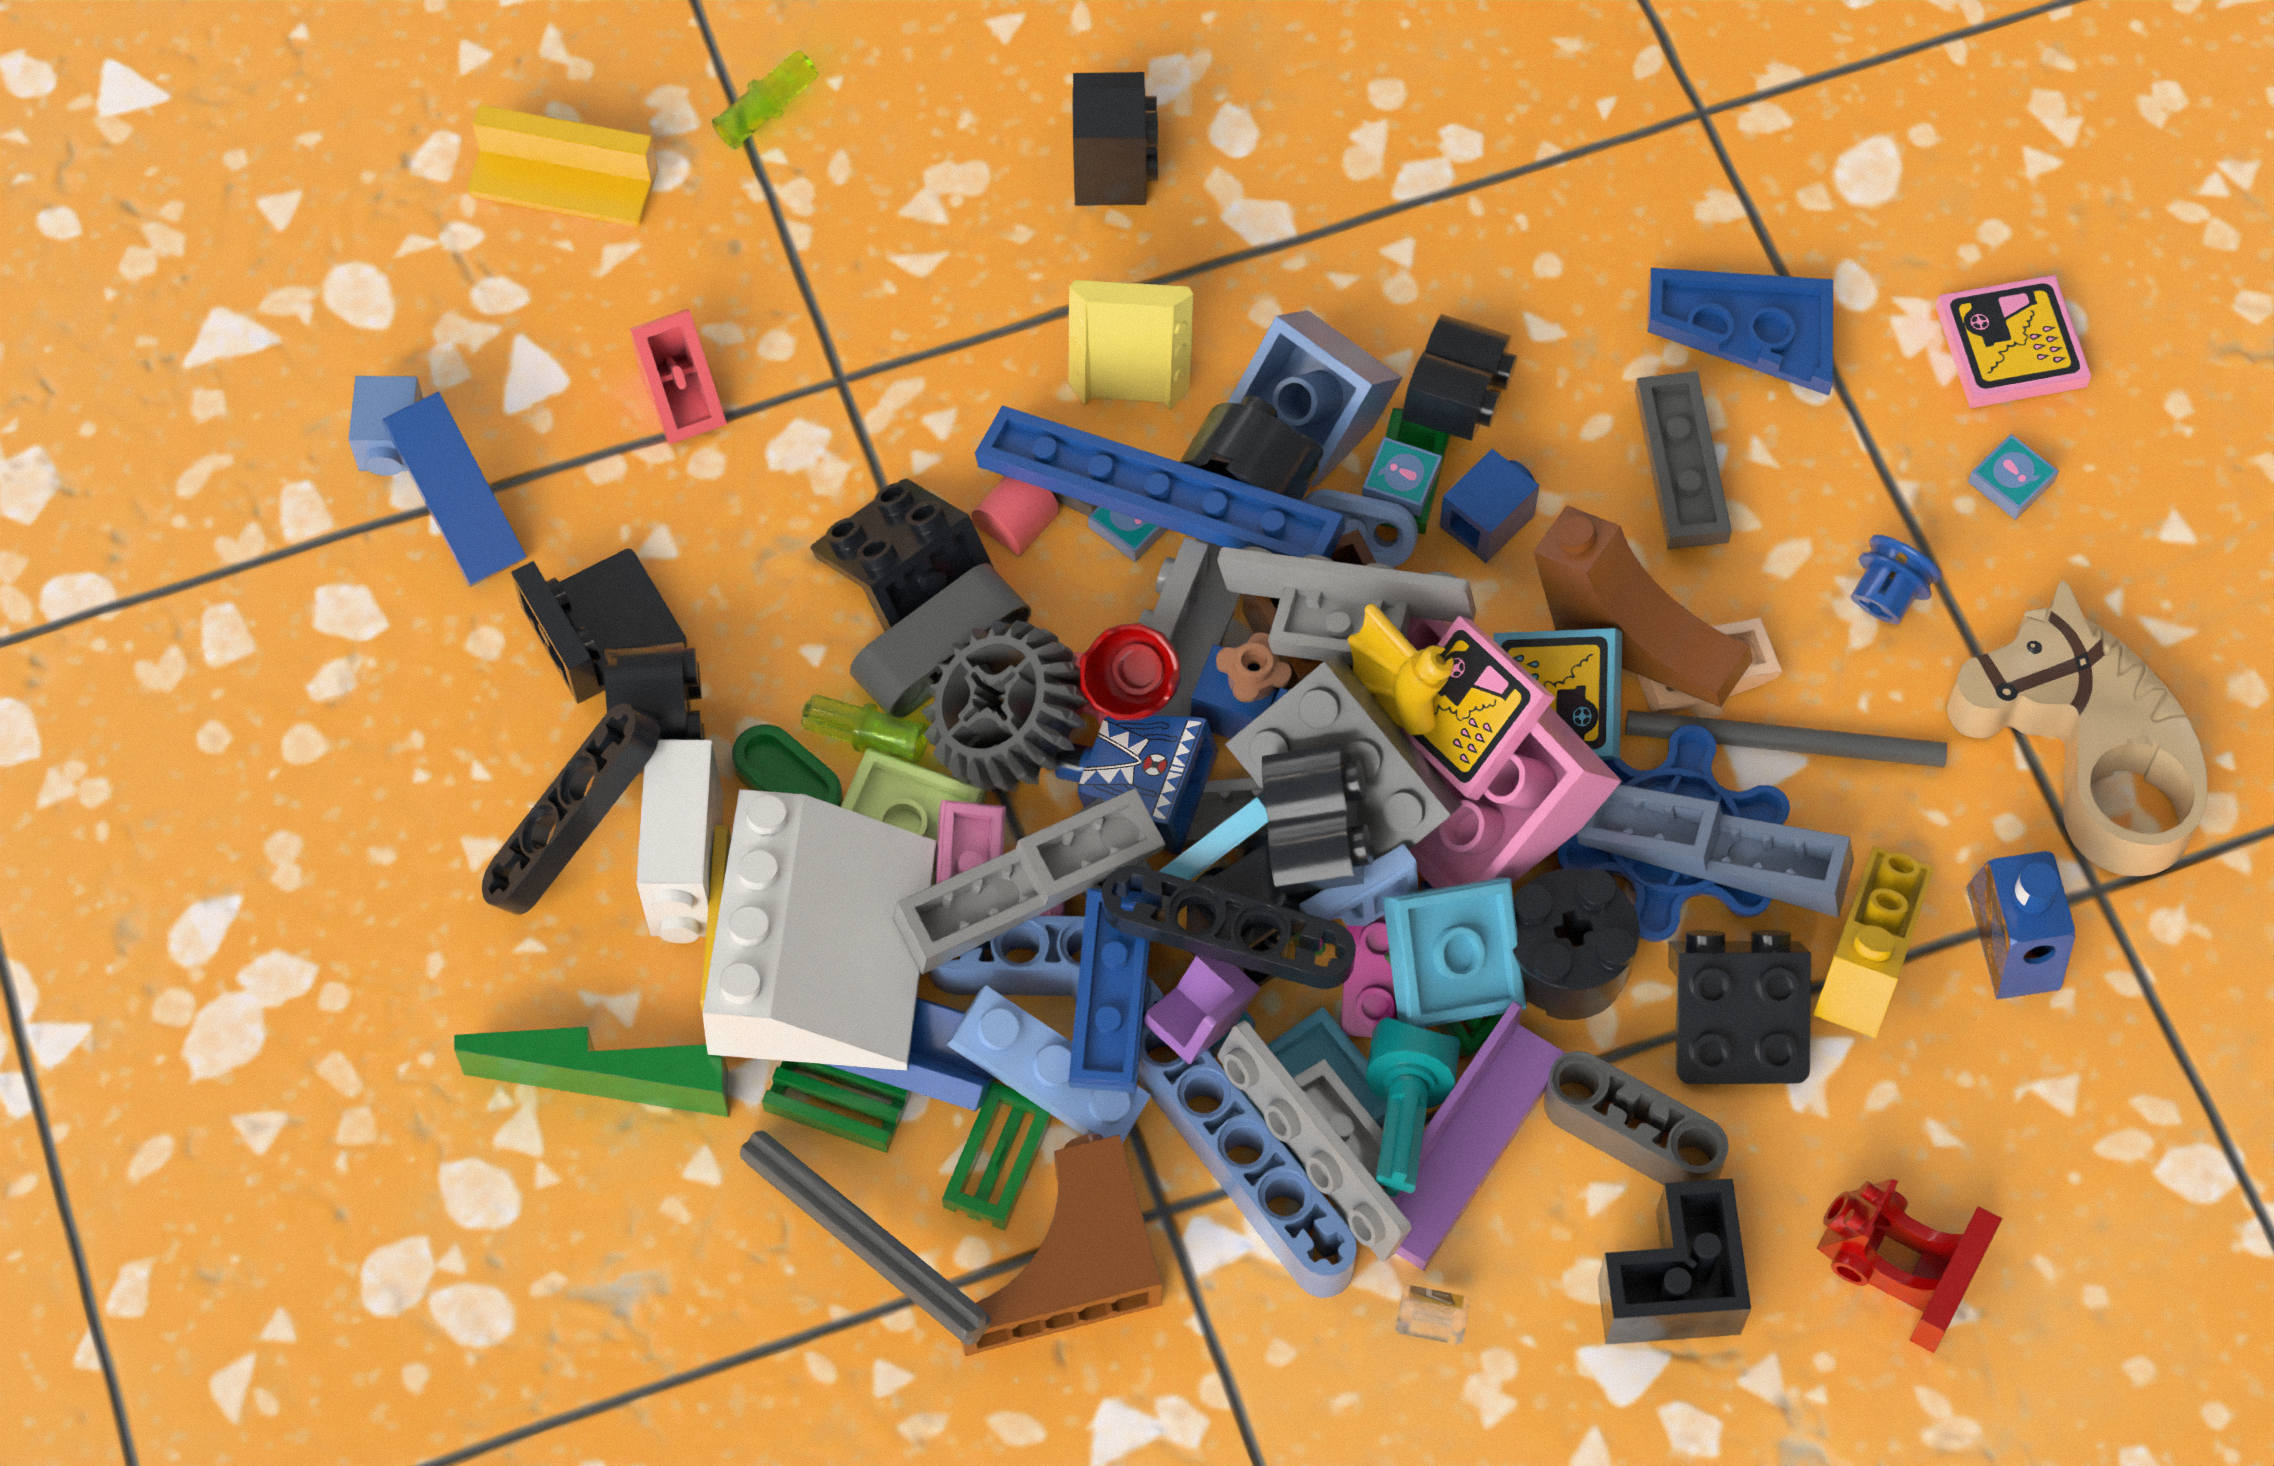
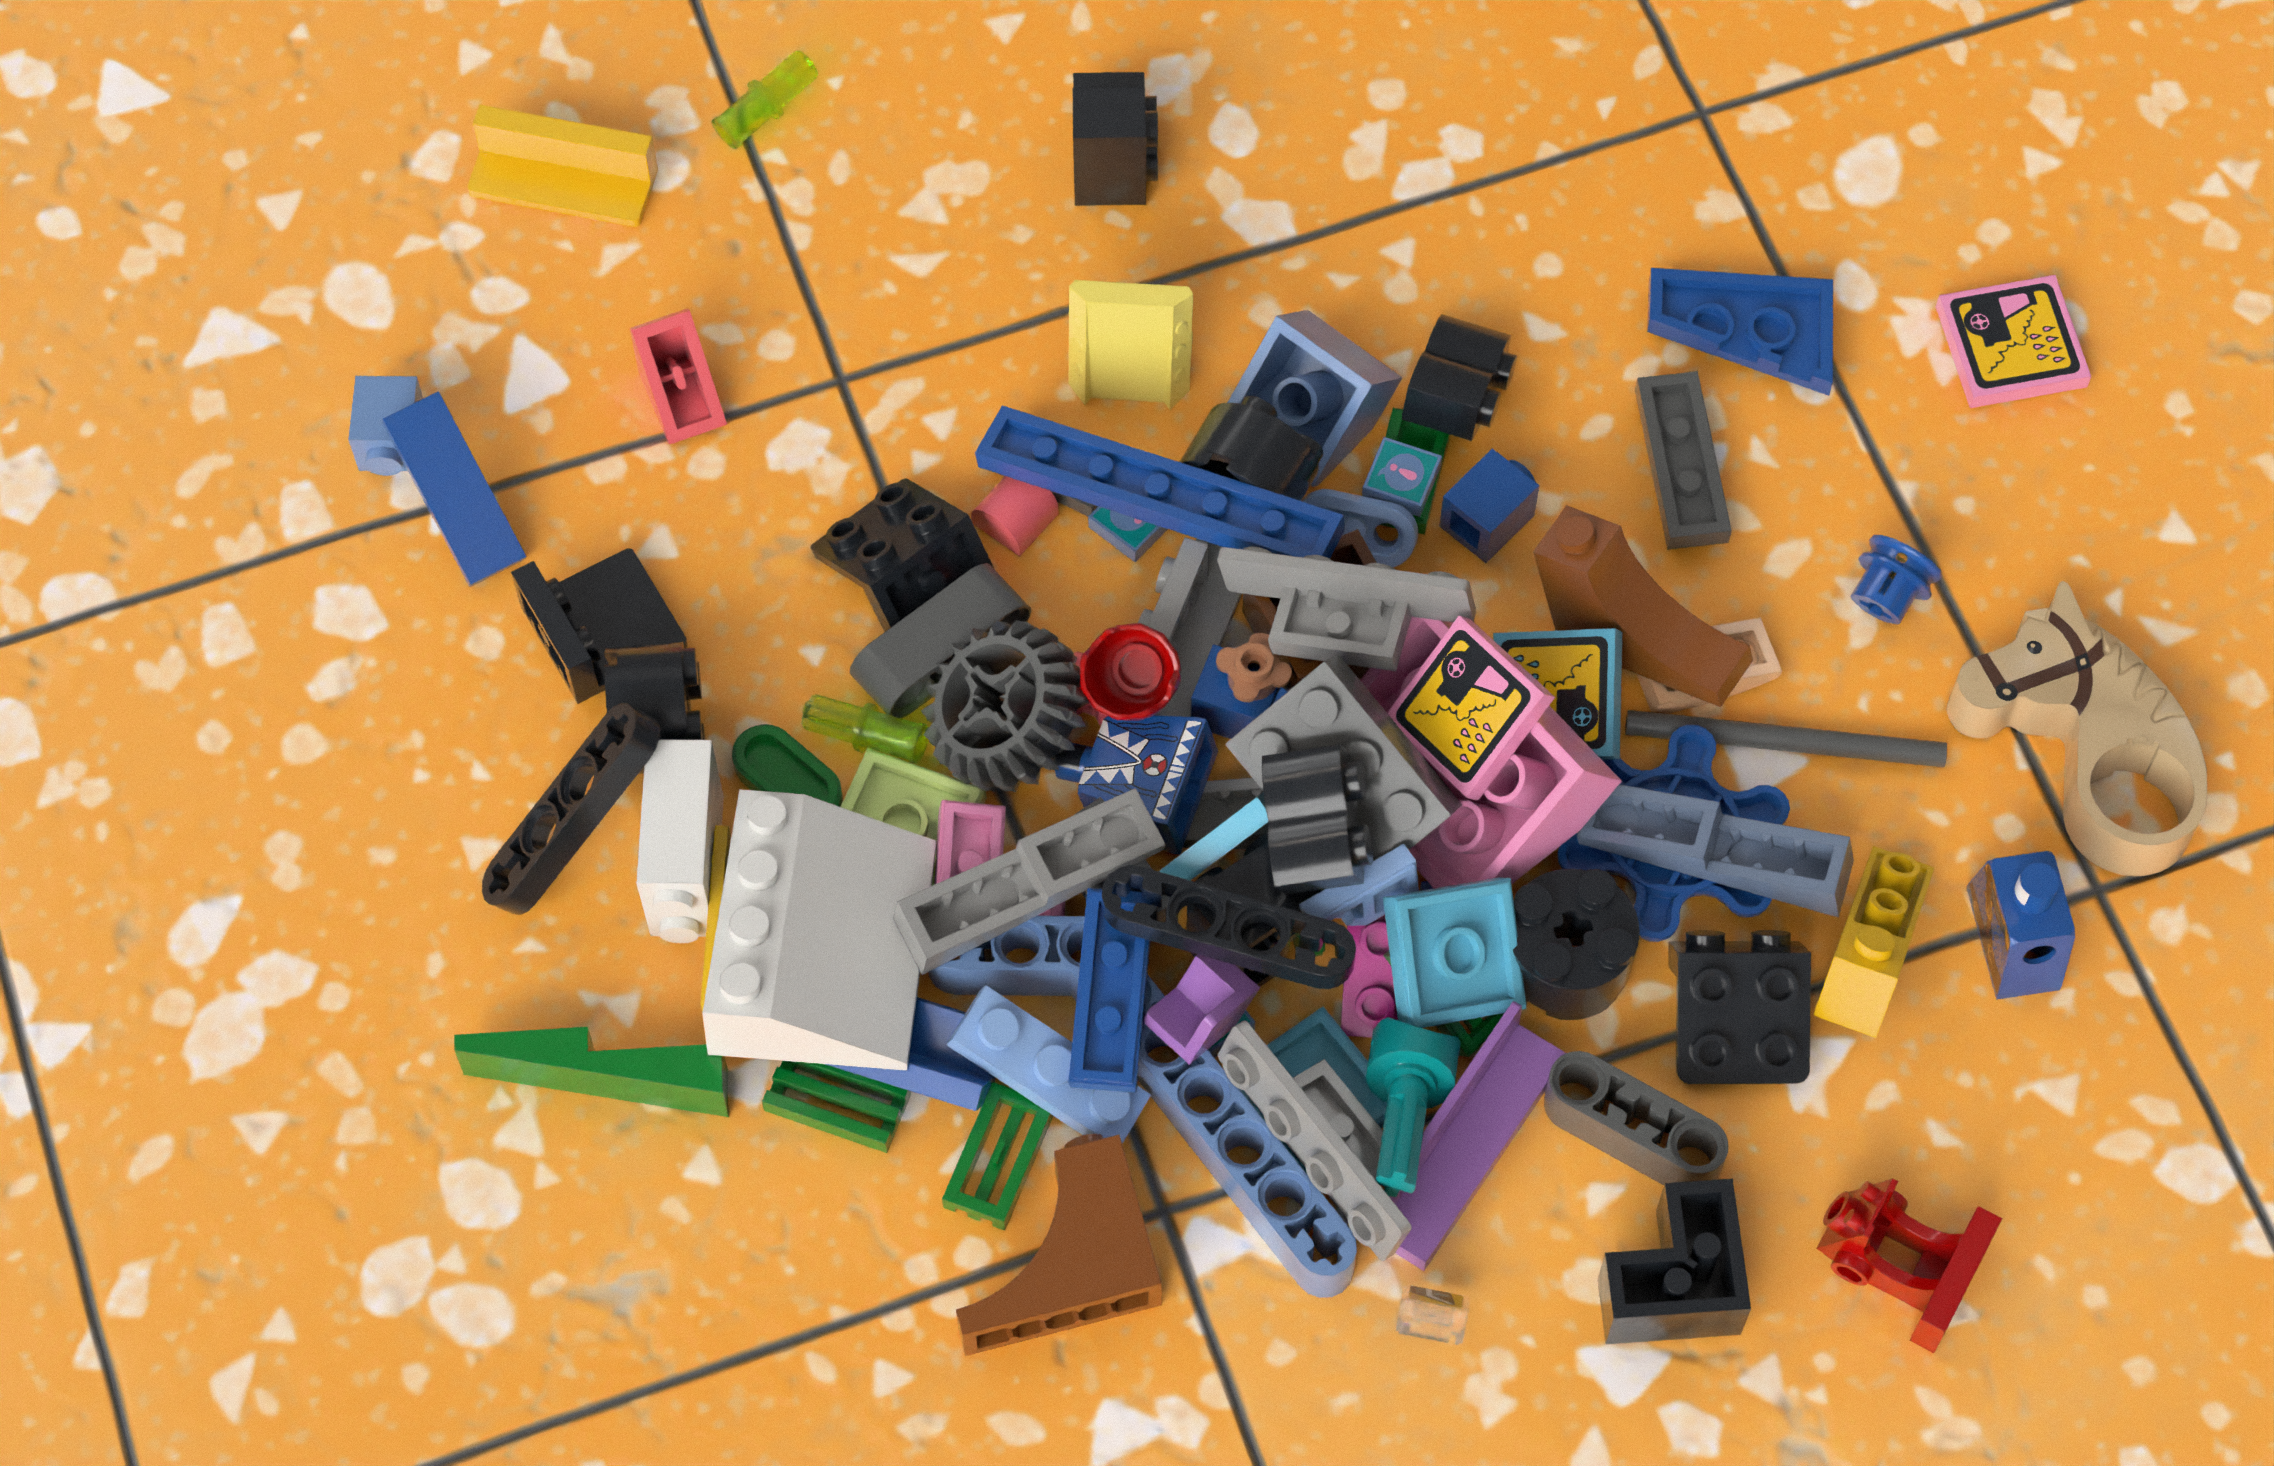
(866, 1238): dark grey axle -> none
(1397, 673): yellow arm -> none
(2013, 476): medium blue tile -> none

